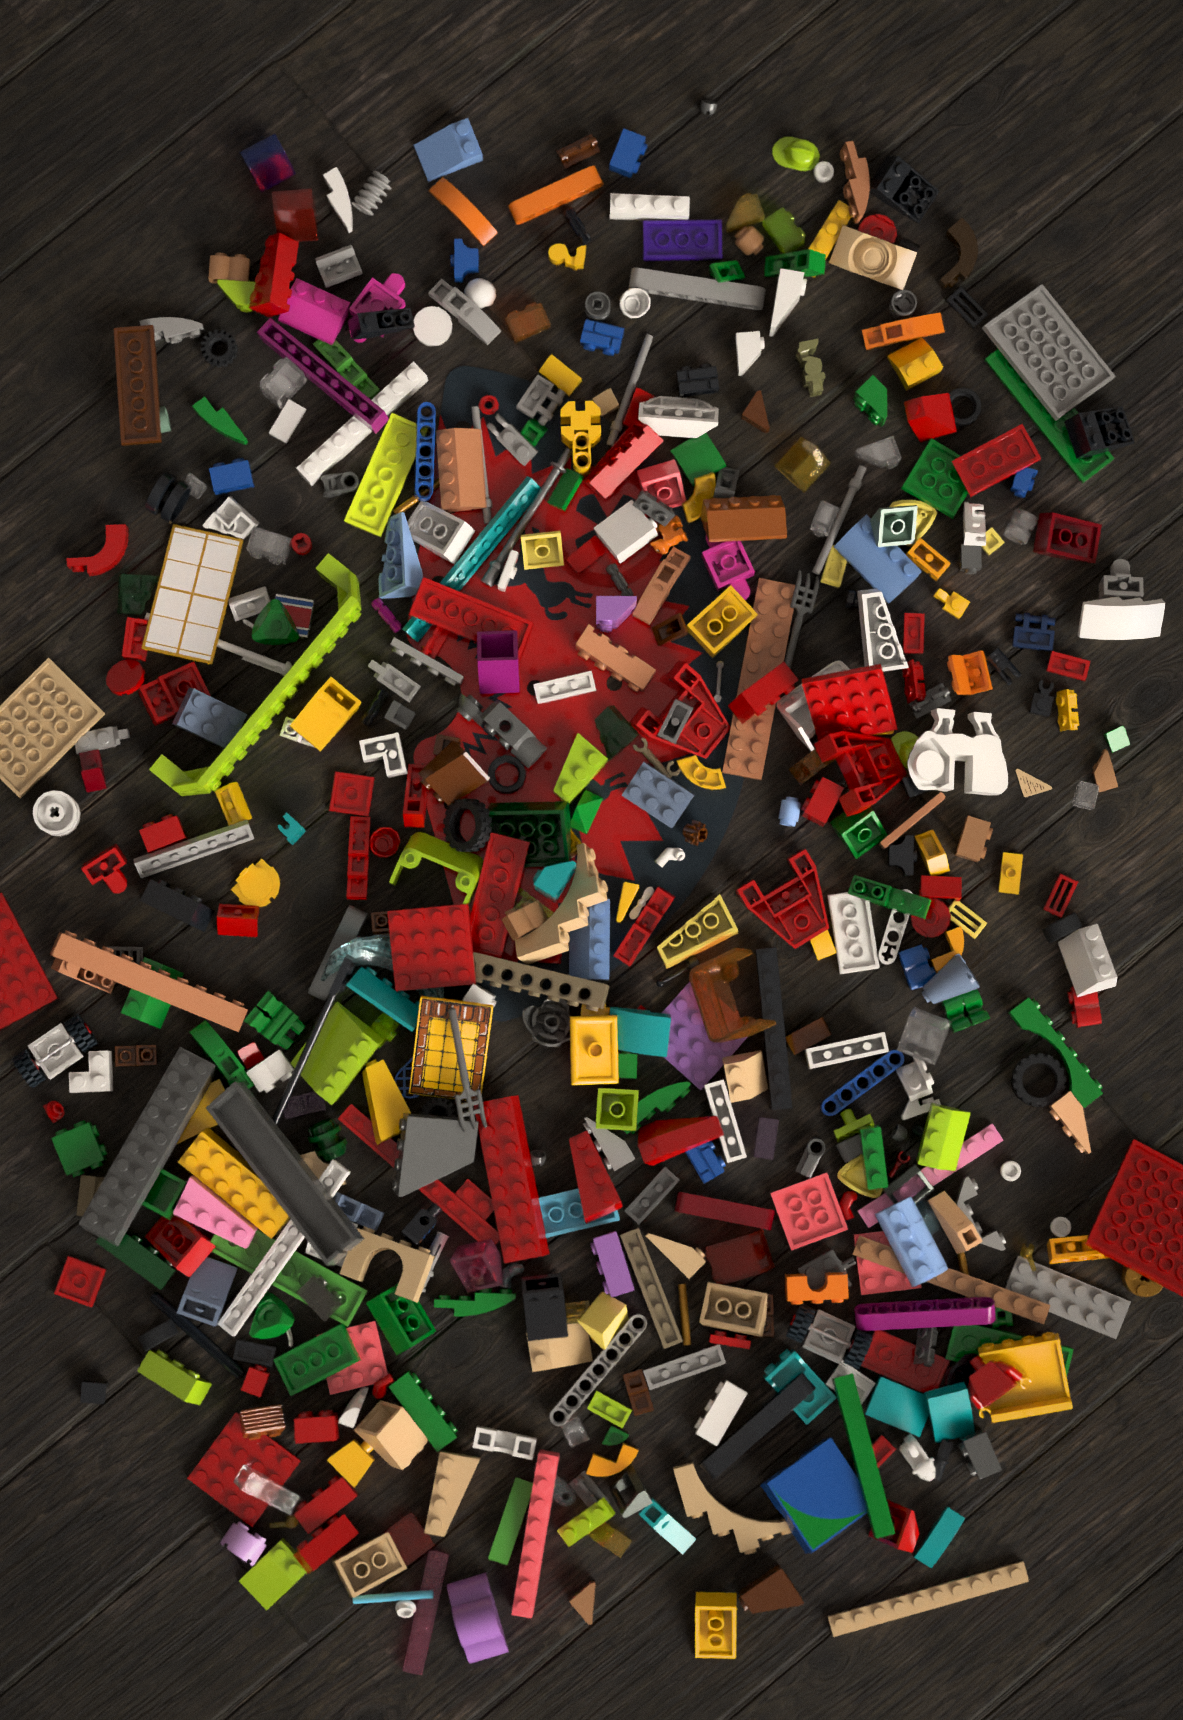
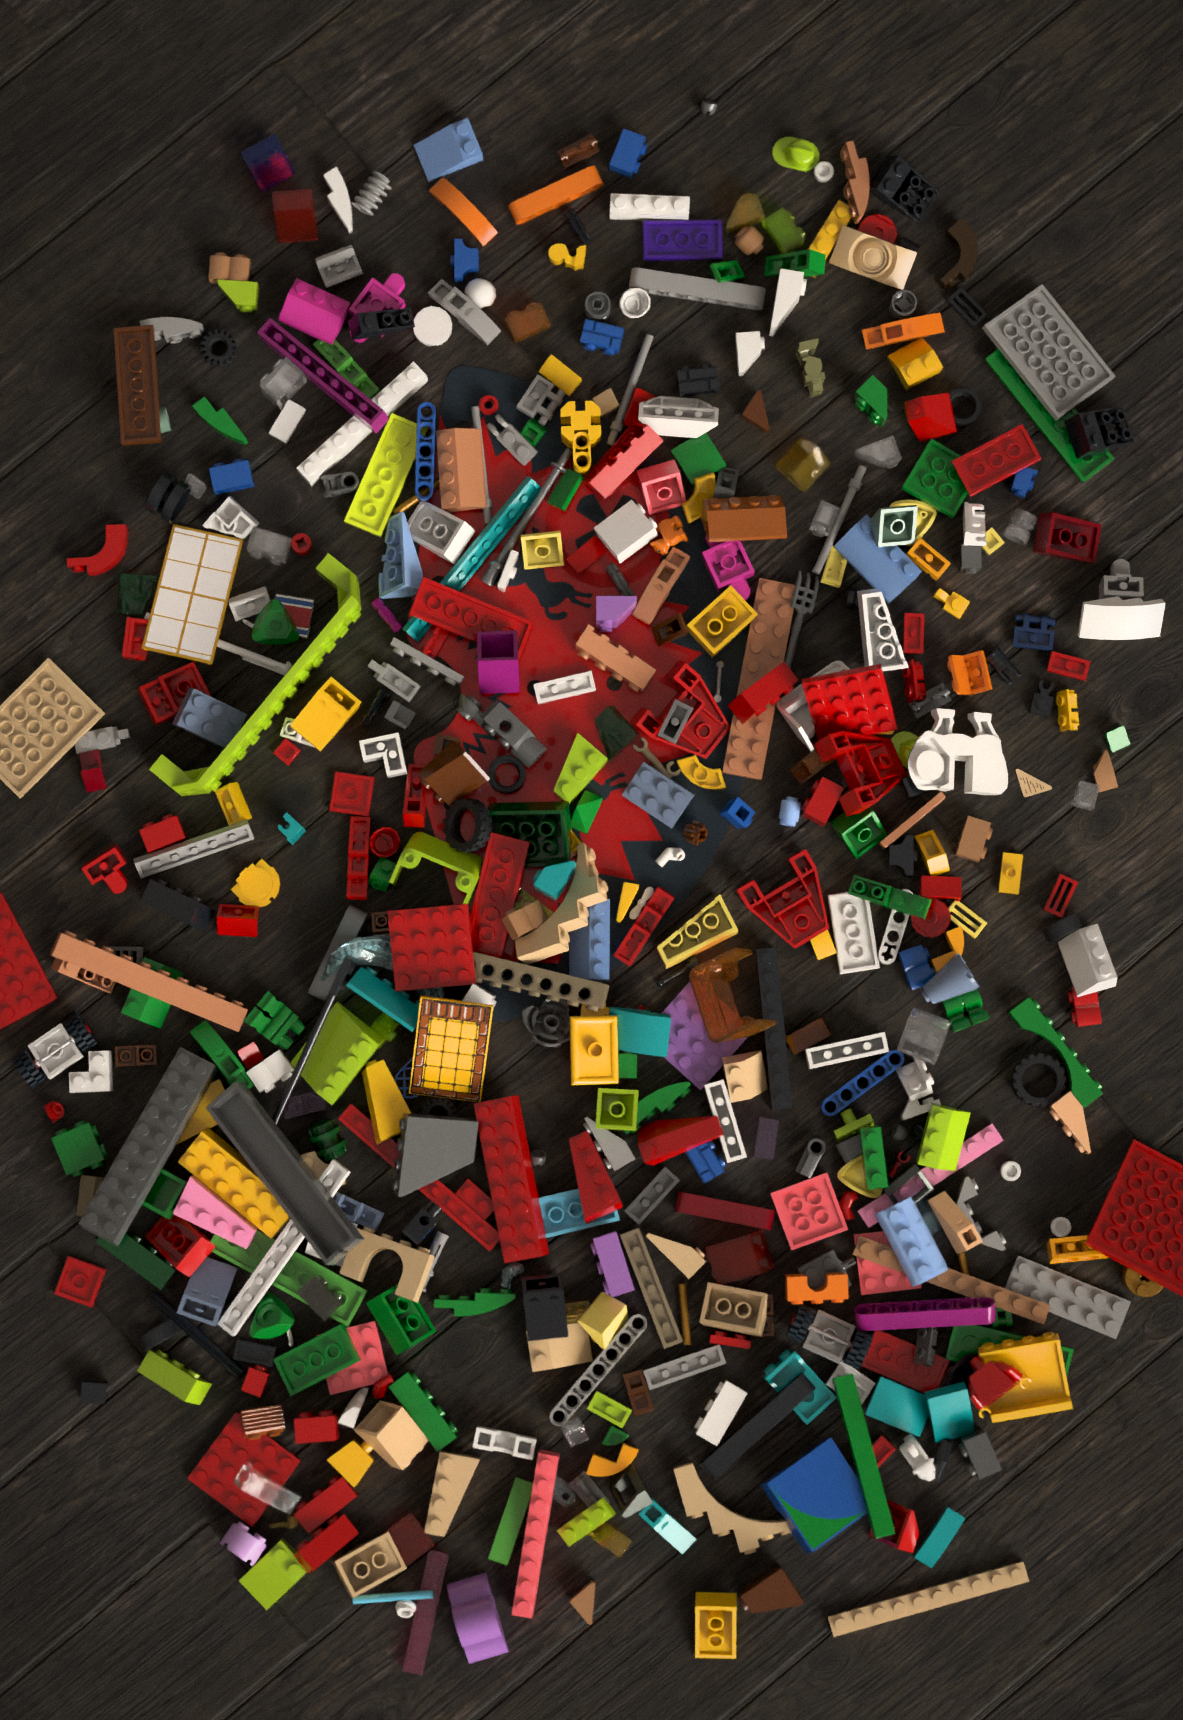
(47, 806): white wheel -> none
(125, 677): red tile -> none
(274, 276): red wedge -> none
(286, 751): none -> red tile
(382, 874): none -> green bracket
(467, 1092): dark grey piece -> none
(478, 1265): clear pink slope -> none
(658, 511): dark grey hinge -> none
(744, 813): none -> blue brick
(1027, 1253): clear yellow hand -> none

